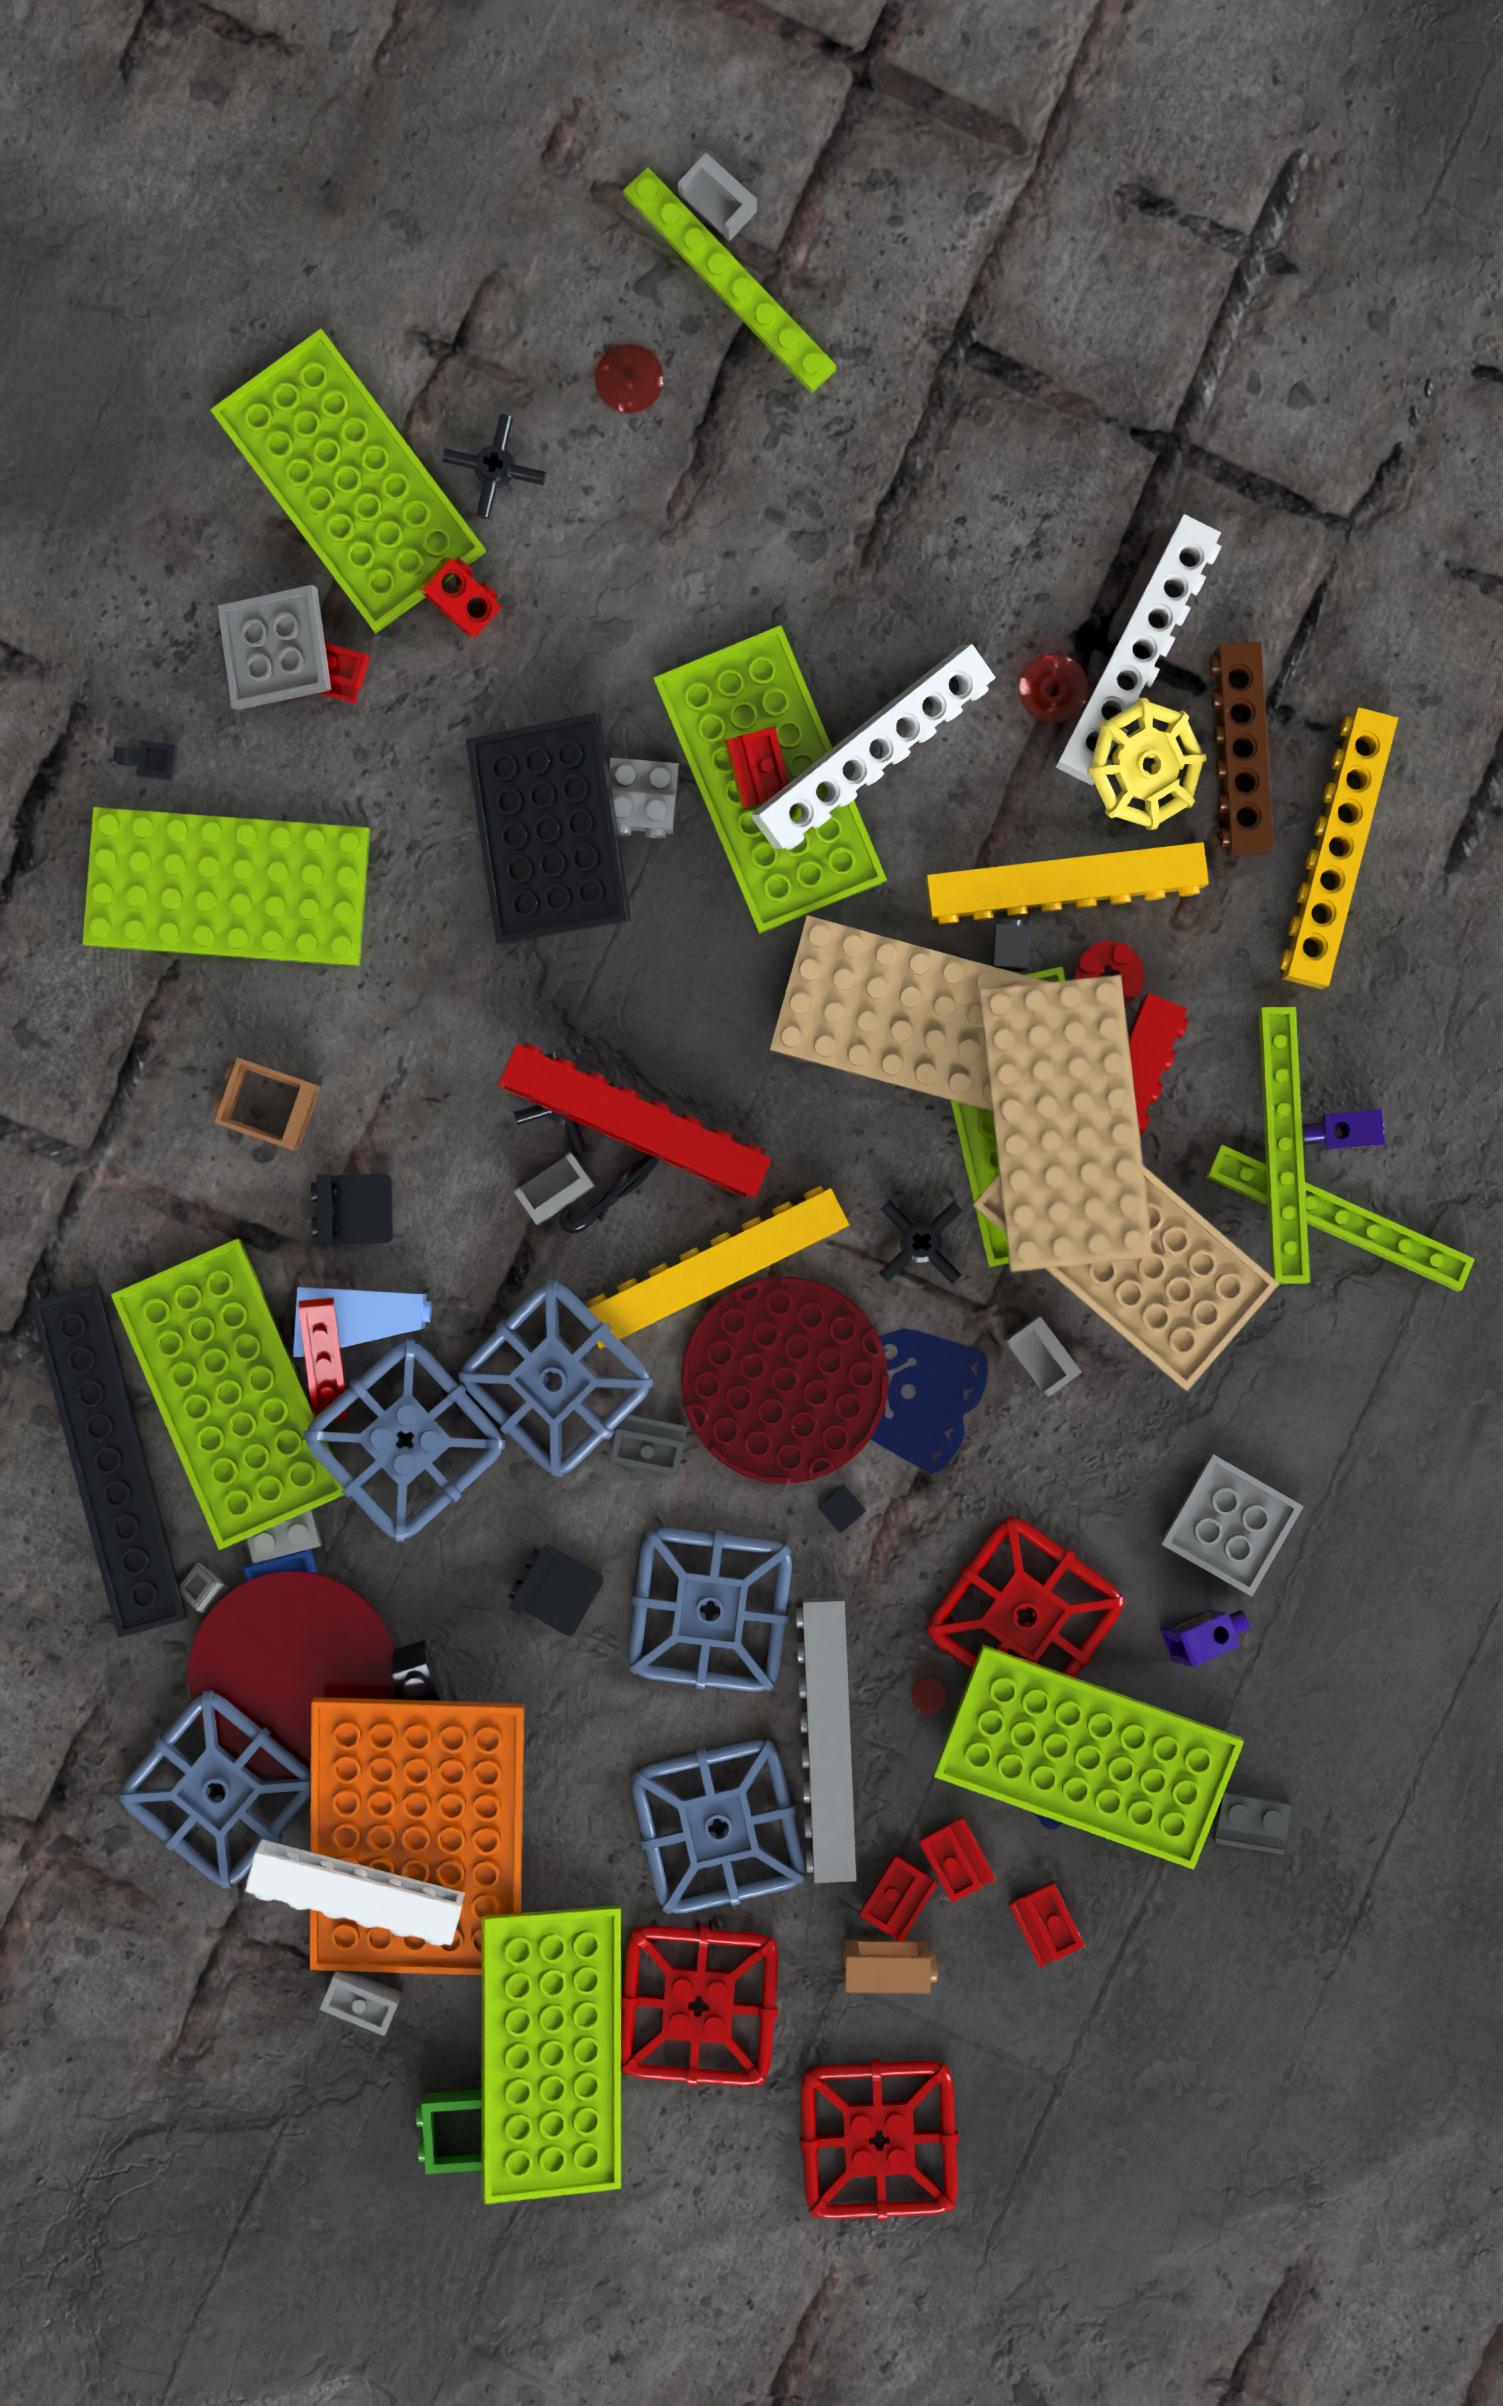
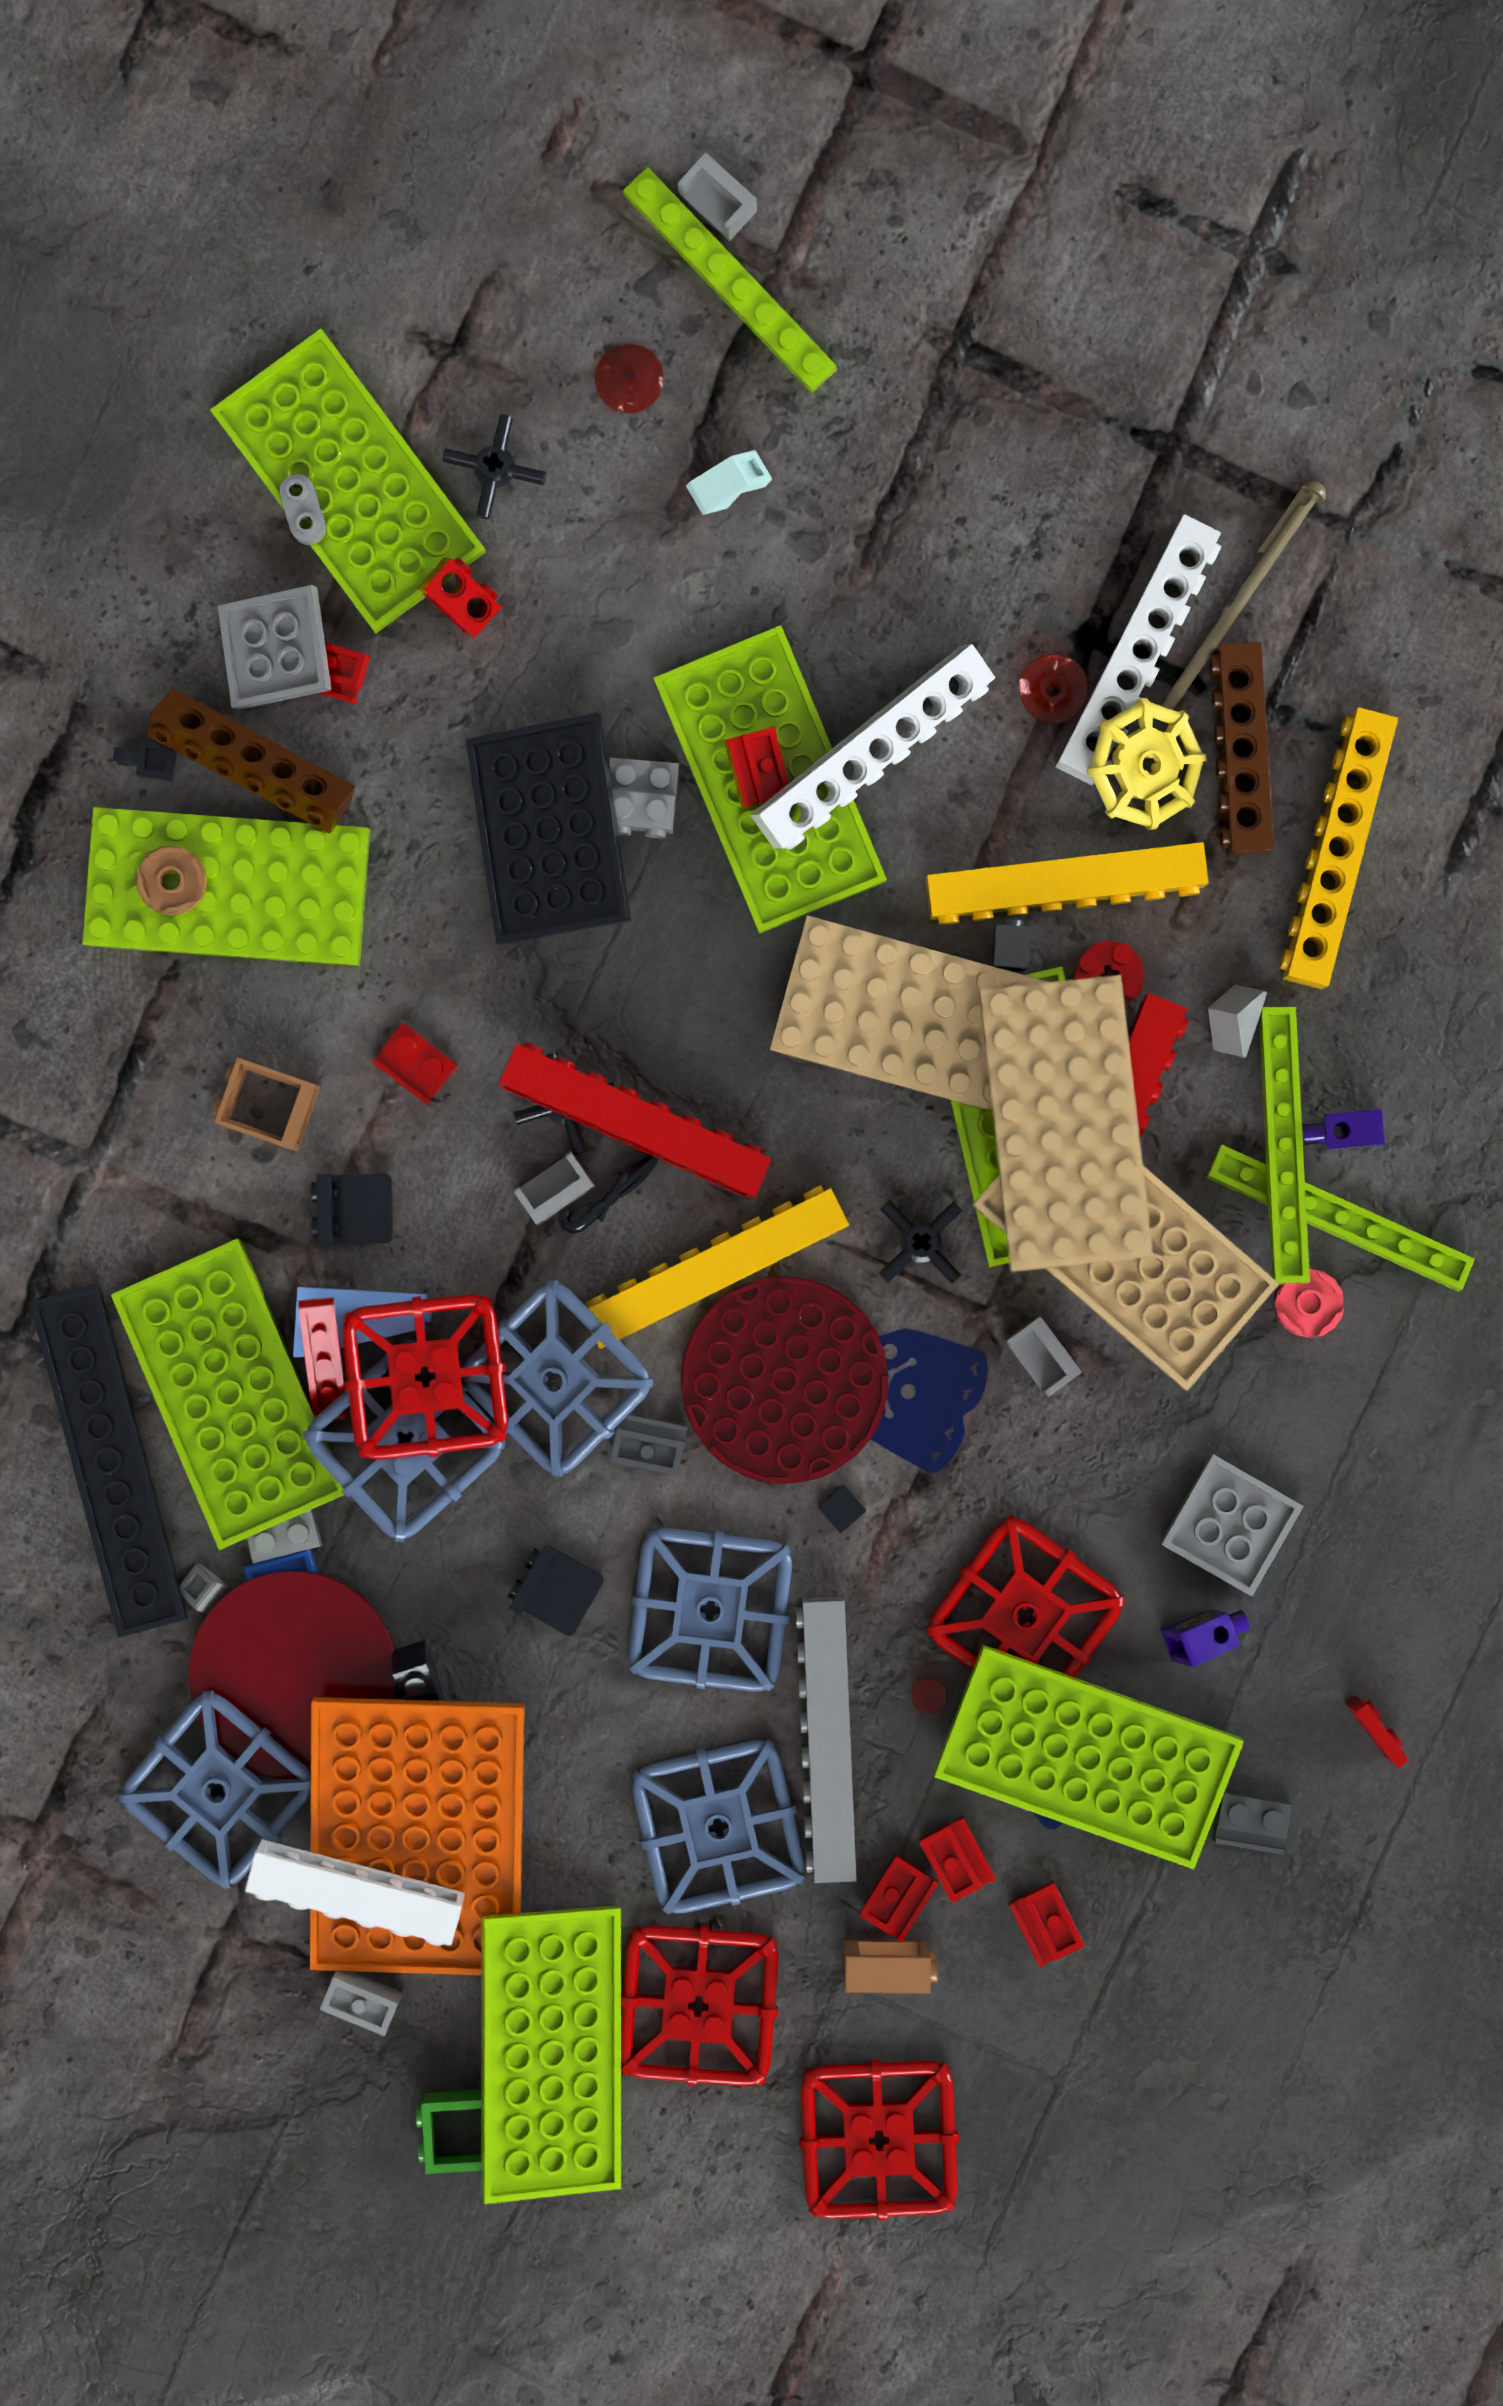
(191, 886): none -> medium nougat tile
(250, 760): none -> reddish brown brick
(302, 508): none -> light grey plate
(410, 1395): none -> red plate
(415, 1063): none -> red plate
(727, 480): none -> light aqua slope
(1235, 1019): none -> light grey slope
(1271, 549): none -> dark tan bar
(1310, 1307): none -> coral tile
(1385, 1740): none -> red plate

